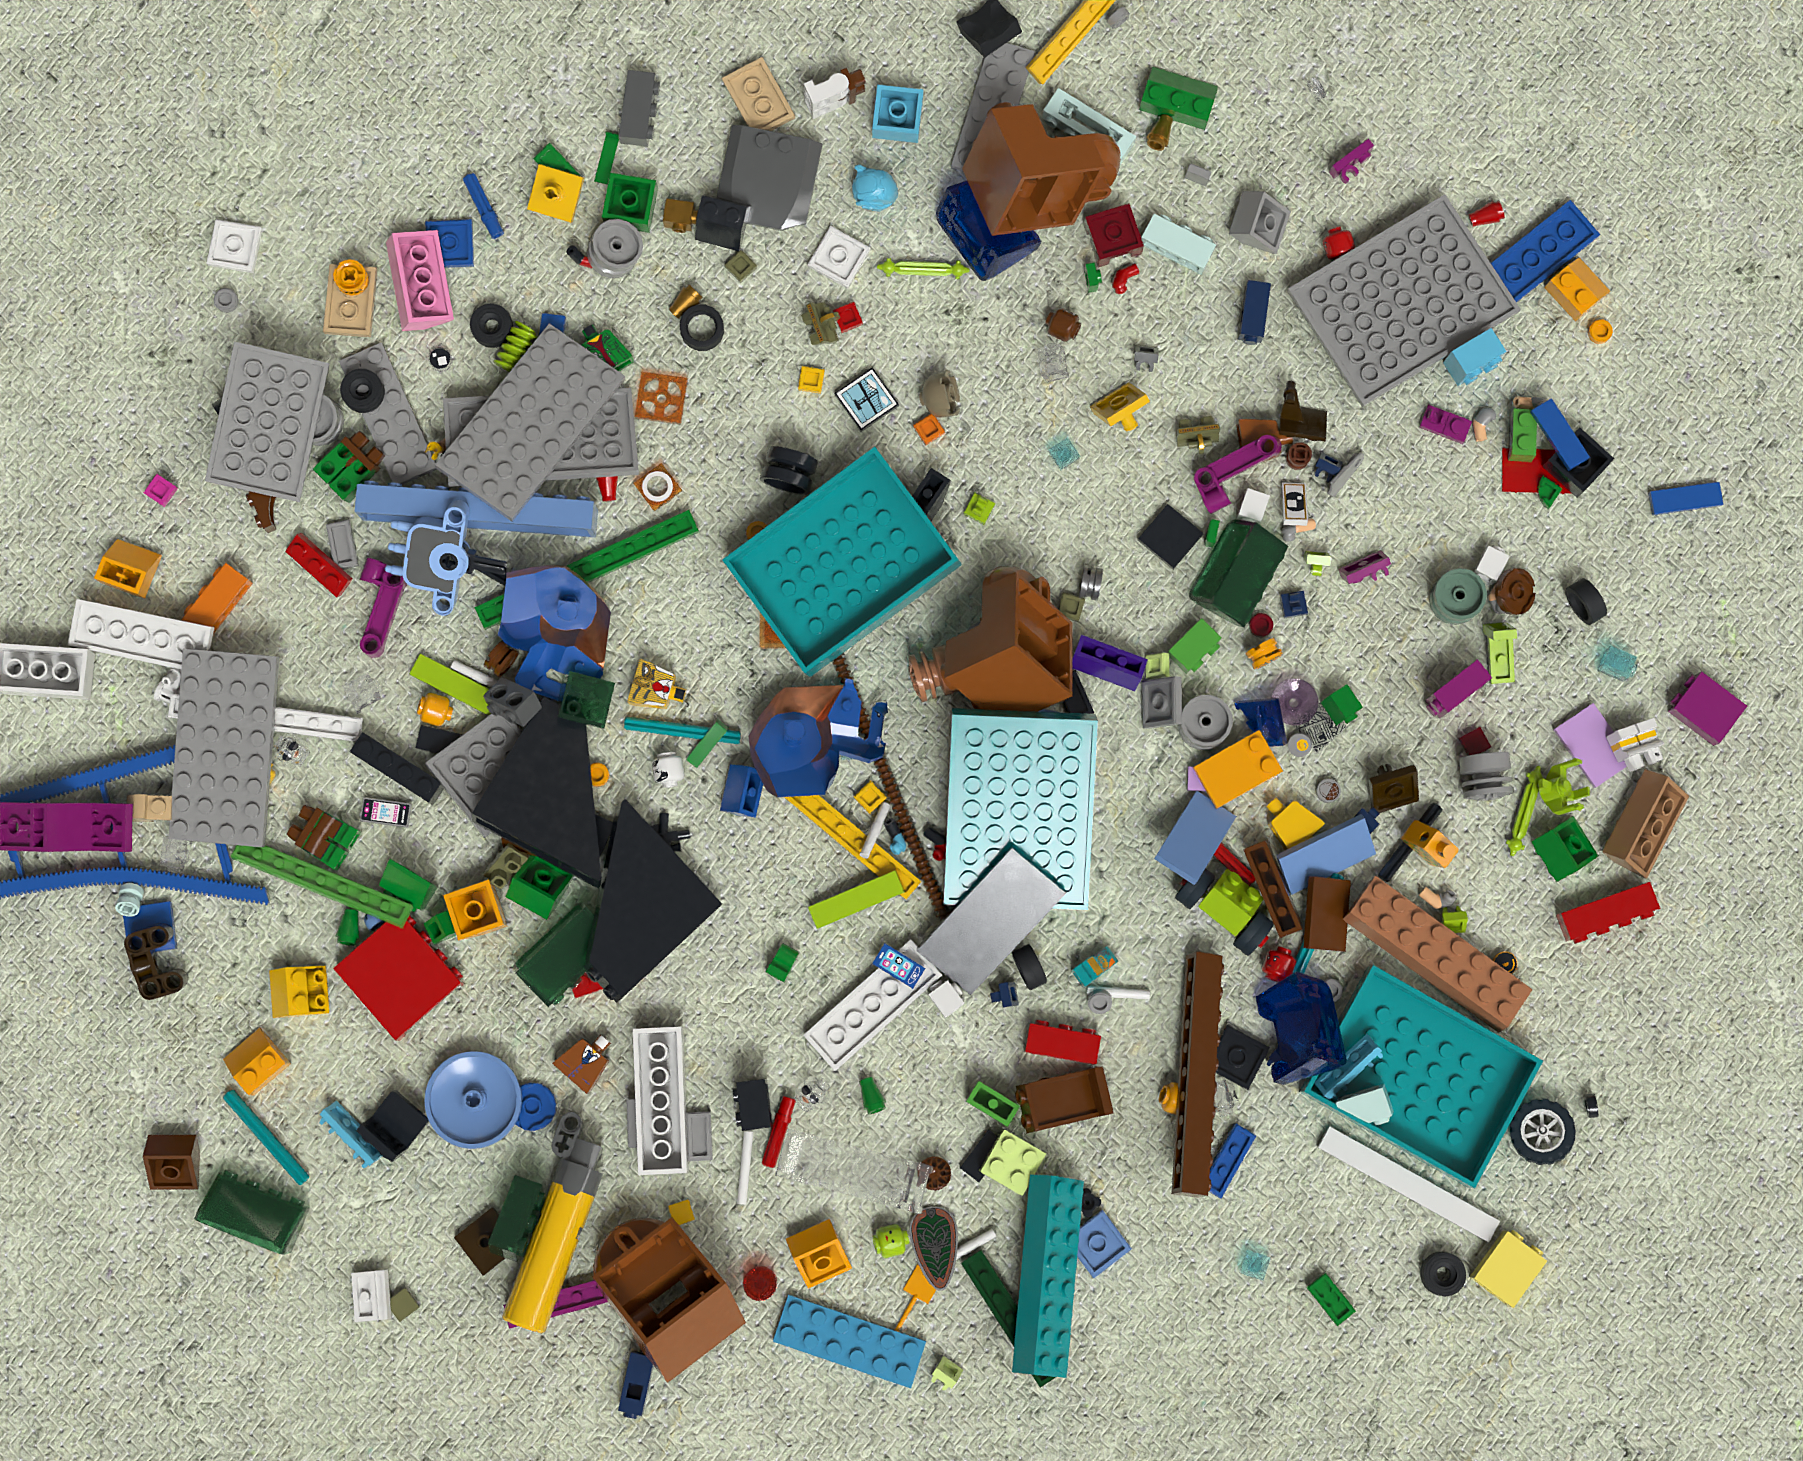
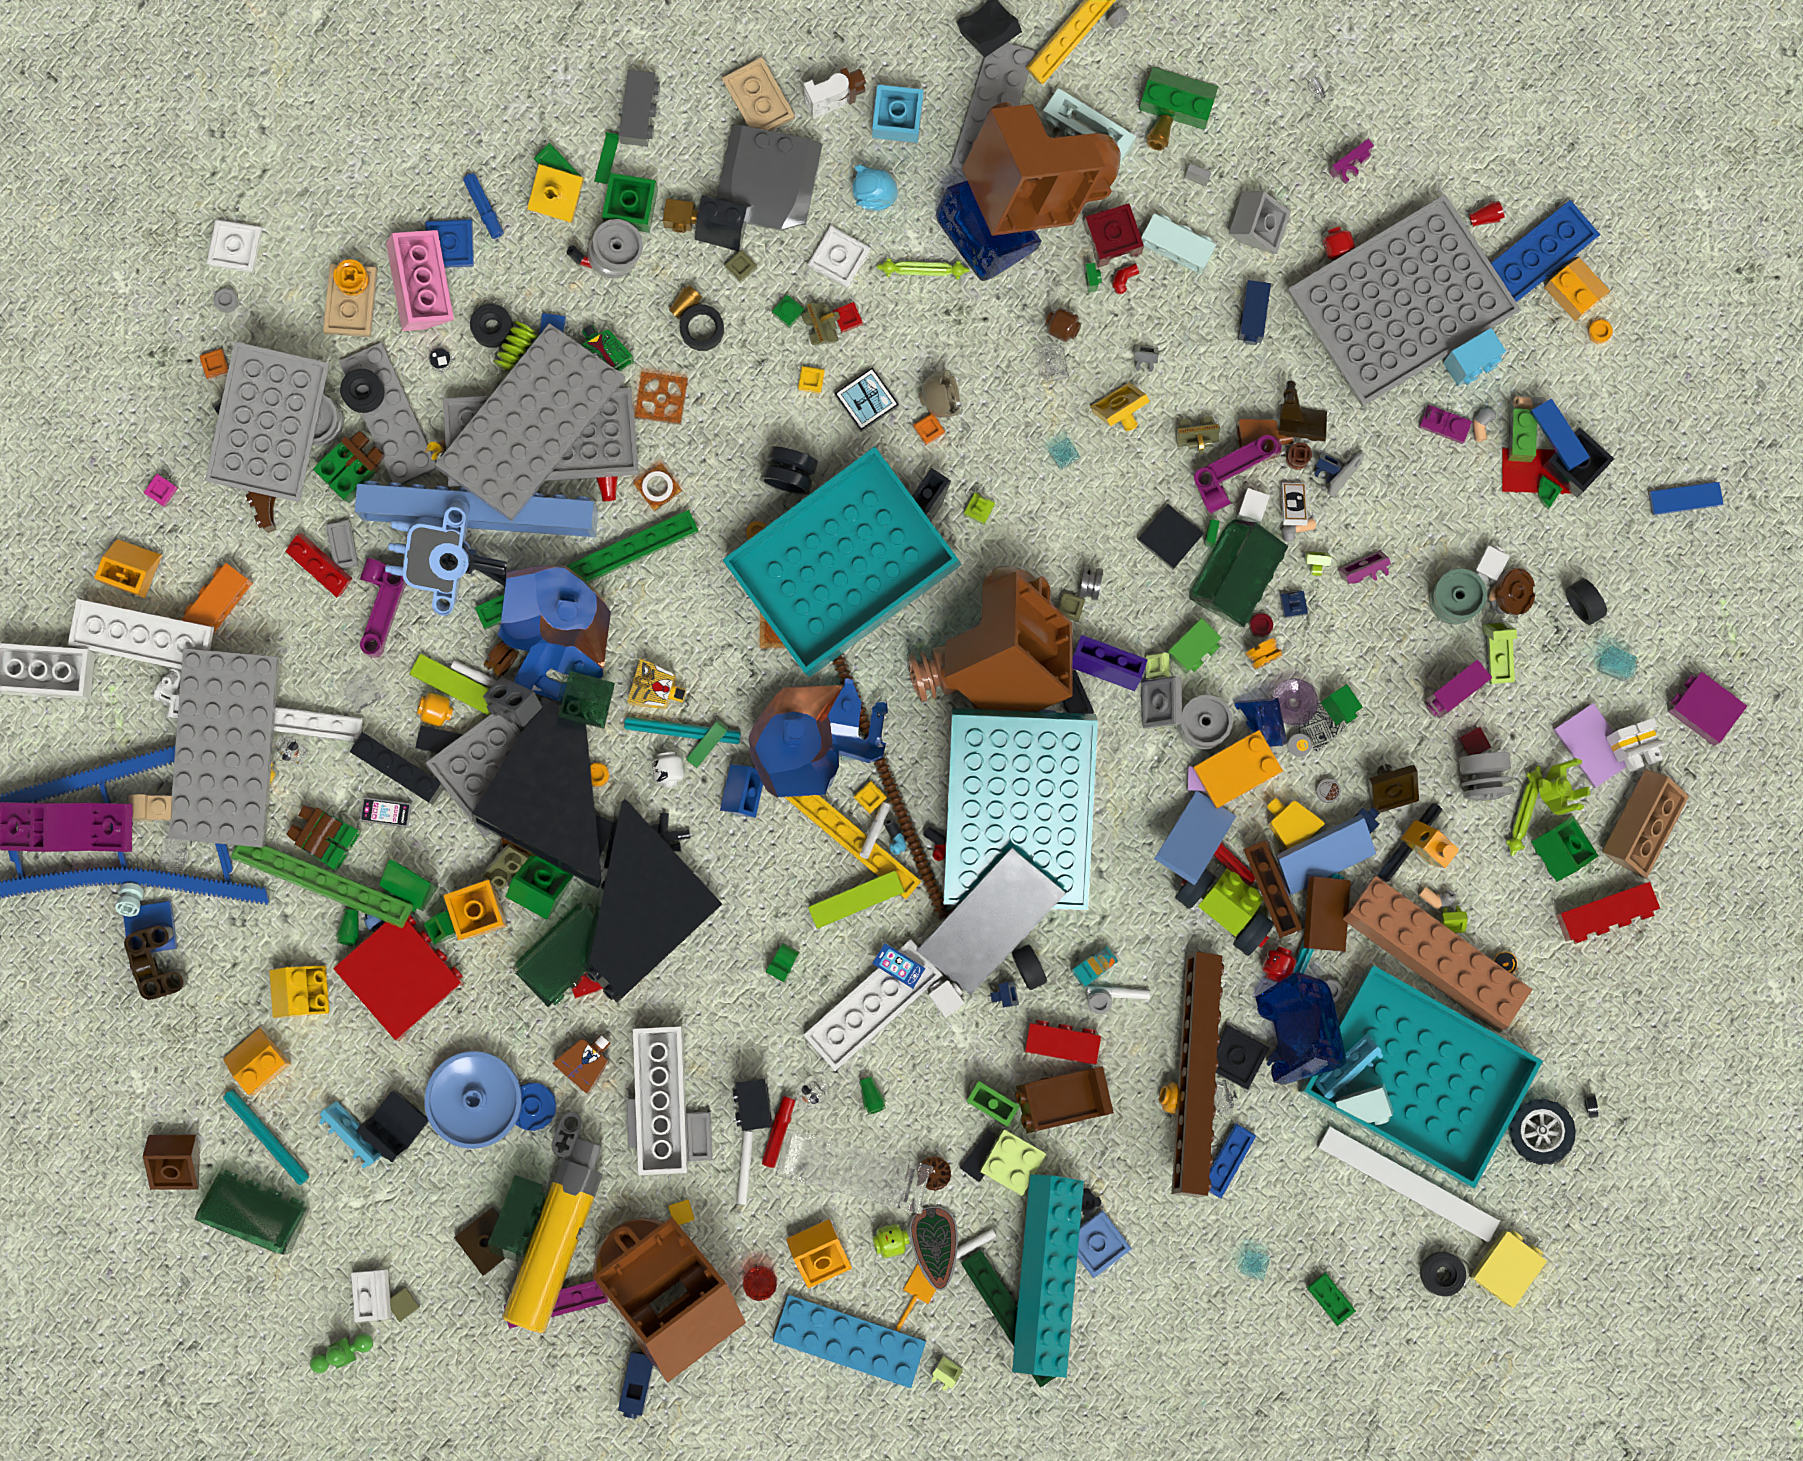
(214, 363): none -> orange tile
(341, 1353): none -> bright green piece
(788, 311): none -> green plate

